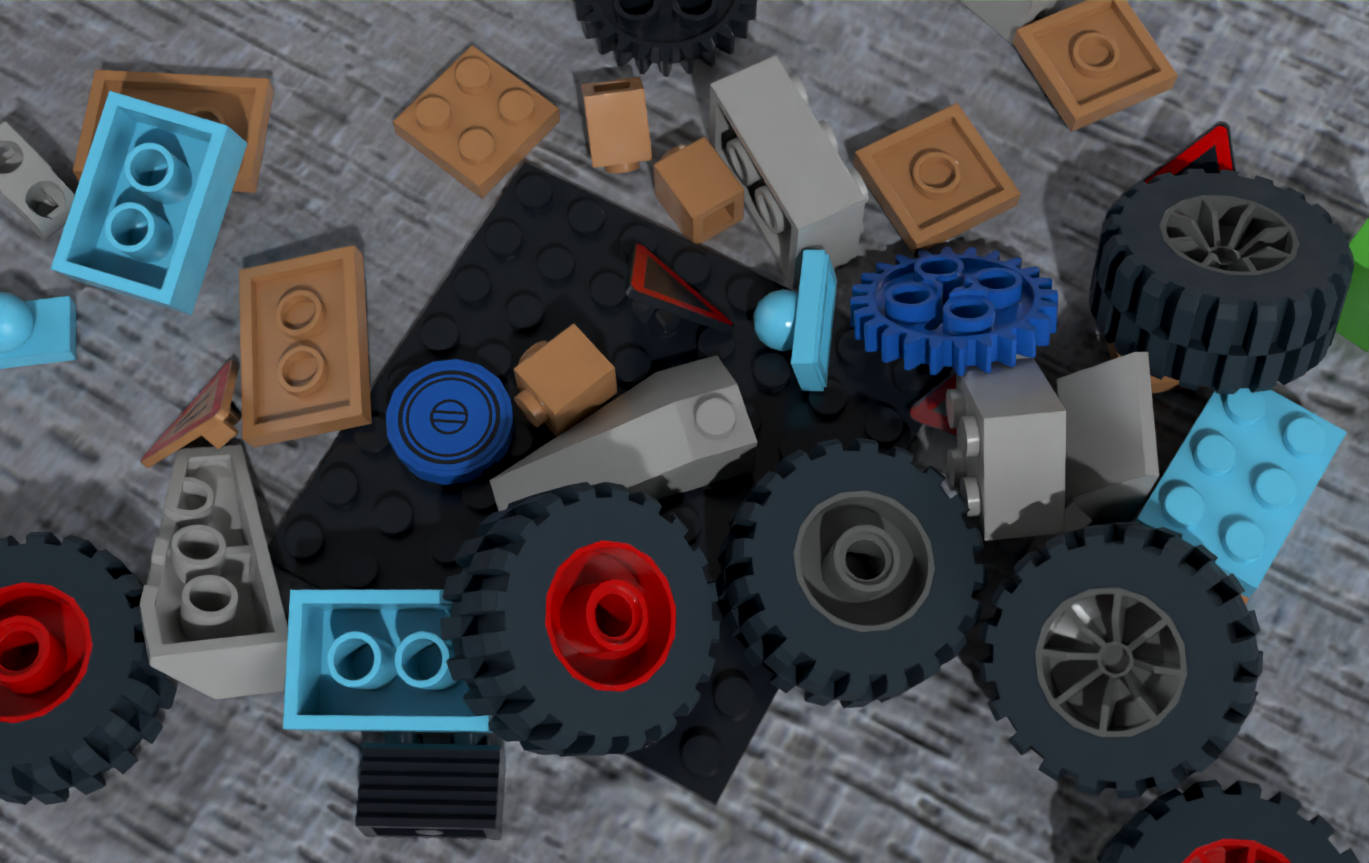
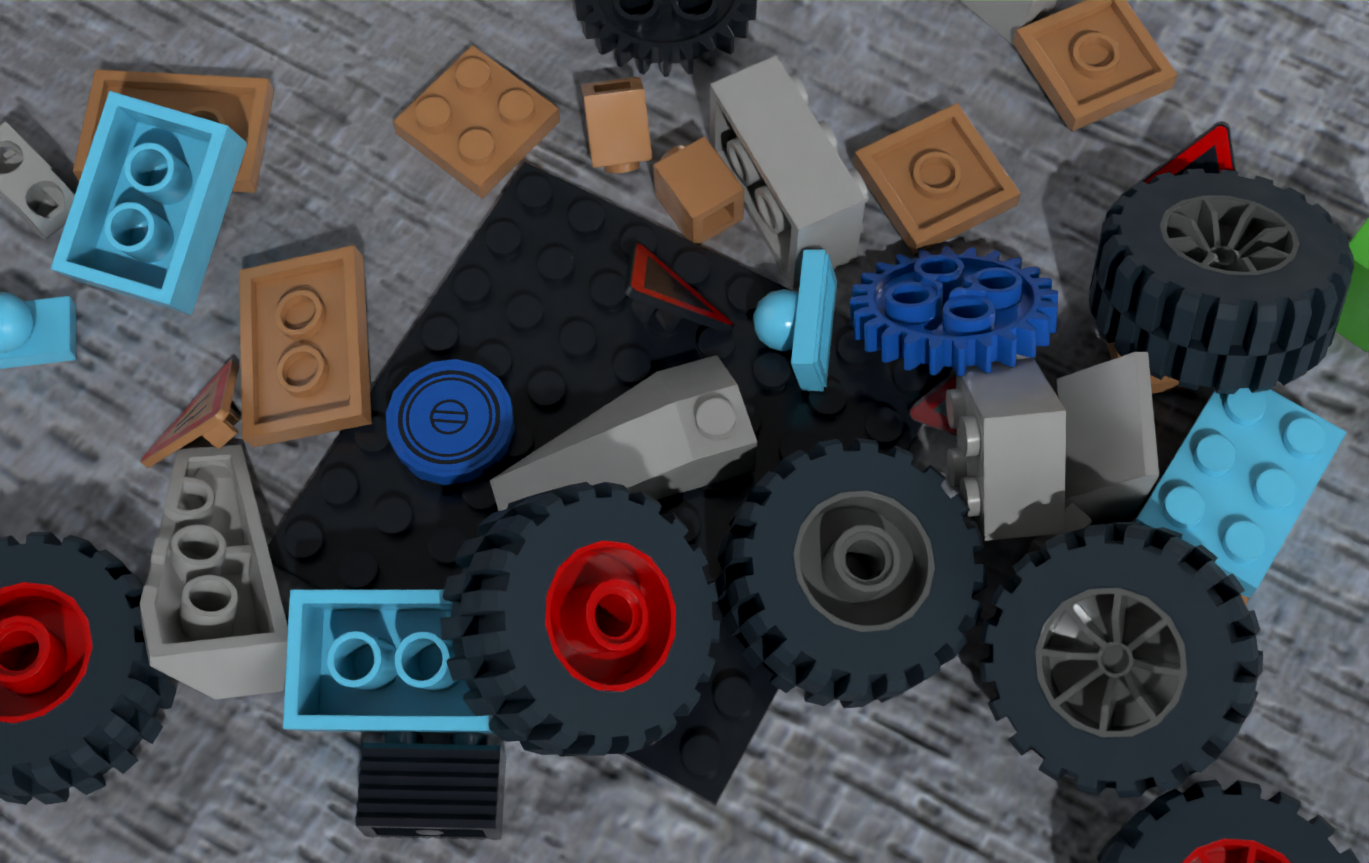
(563, 381): medium nougat brick -> none

